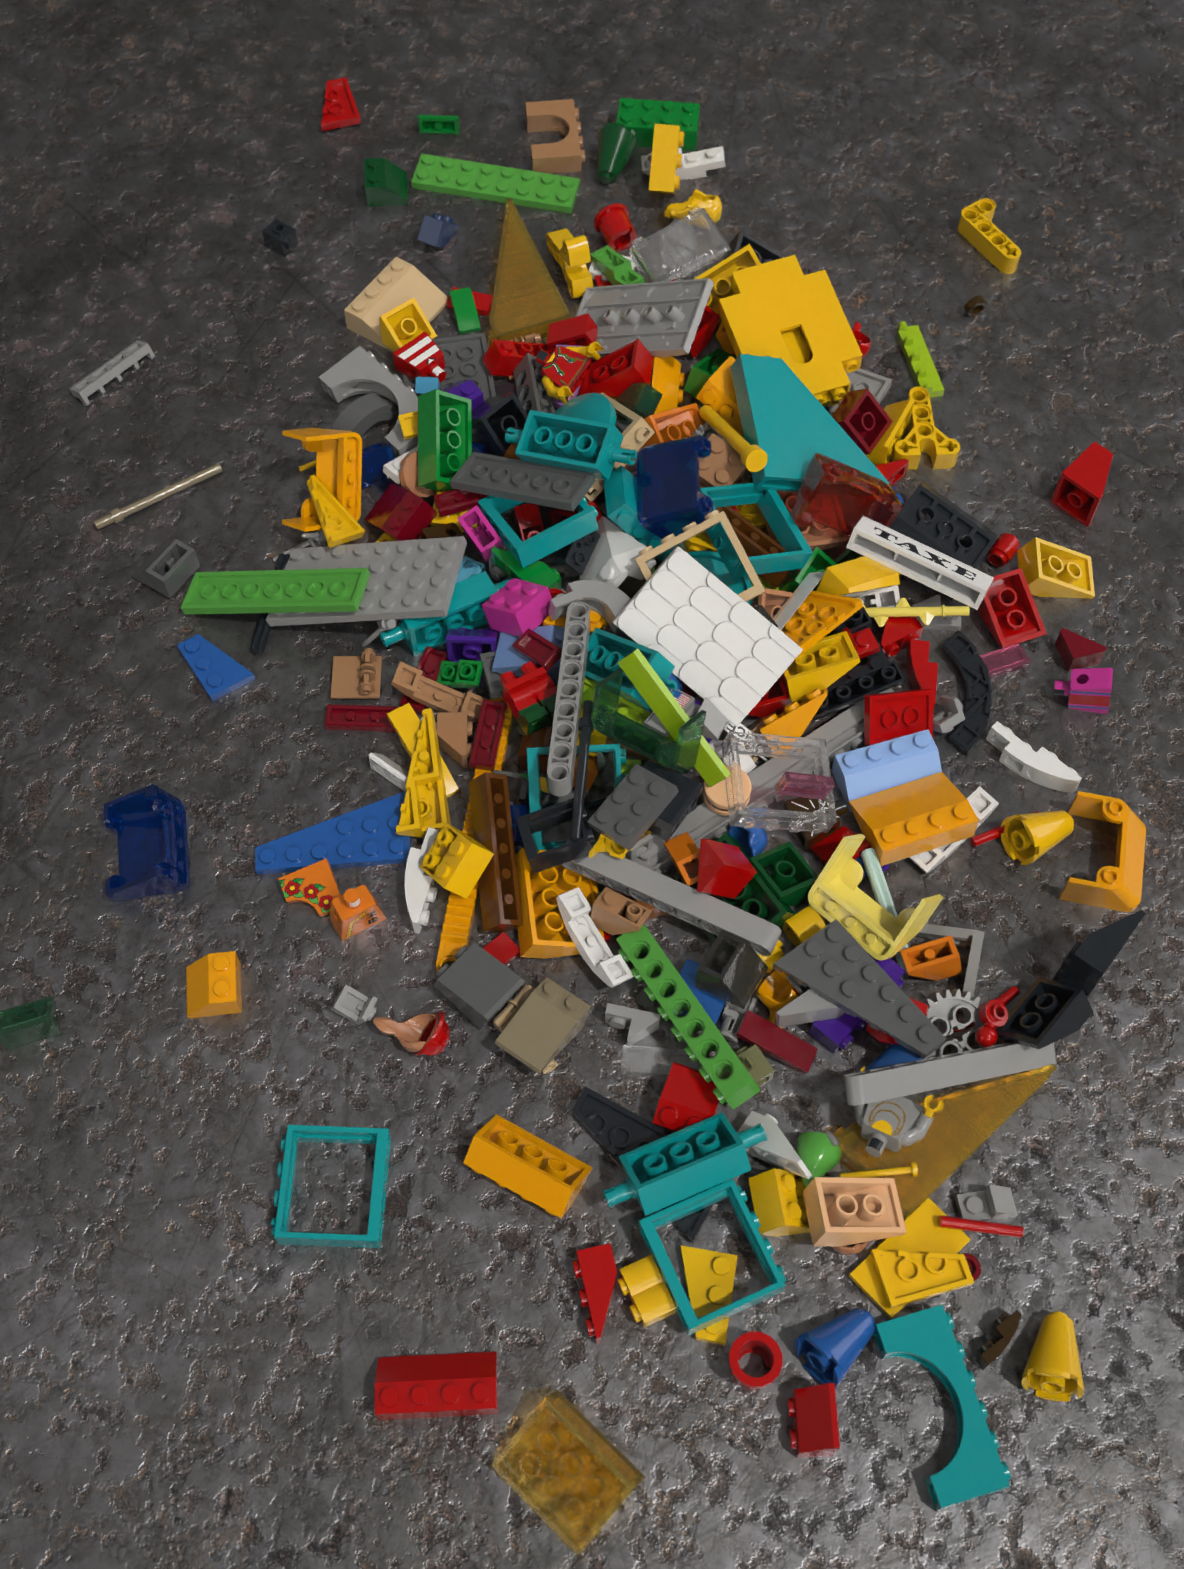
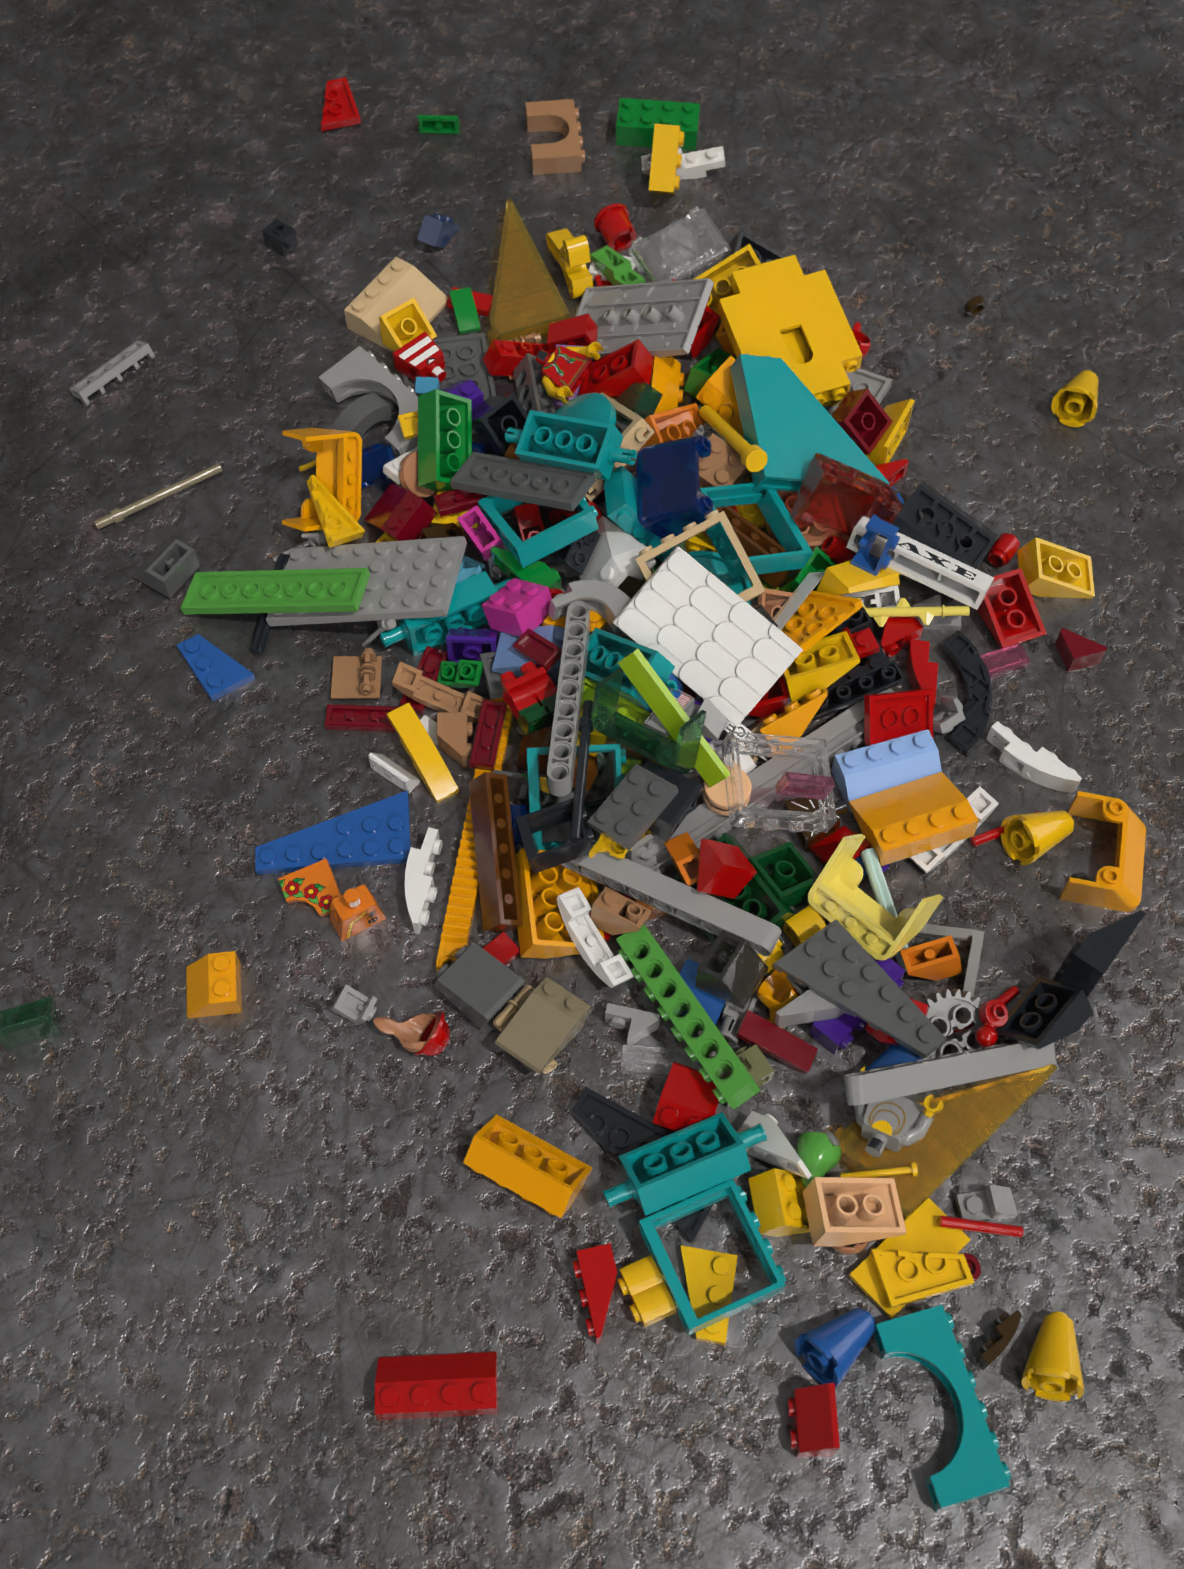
(150, 844): clear blue windscreen -> none
(287, 1171): teal window -> none
(384, 183): dark green slope -> none
(425, 794): yellow wedge -> none
(456, 860): yellow slope -> none
(496, 183): bright green plate -> none
(567, 1471): clear yellow slope -> none
(614, 150): dark green cone -> none
(710, 202): yellow piece -> none
(752, 840): blue hair -> none
(761, 1345): red piece -> none
(836, 549): none -> red brick
(870, 562): none -> blue window
(919, 359): lime hinge -> none
(925, 436): yellow beam -> none
(977, 227): yellow beam -> none
(1077, 400): none -> yellow cone
(1084, 484): red slope -> none
(1087, 689): dark pink torso -> none

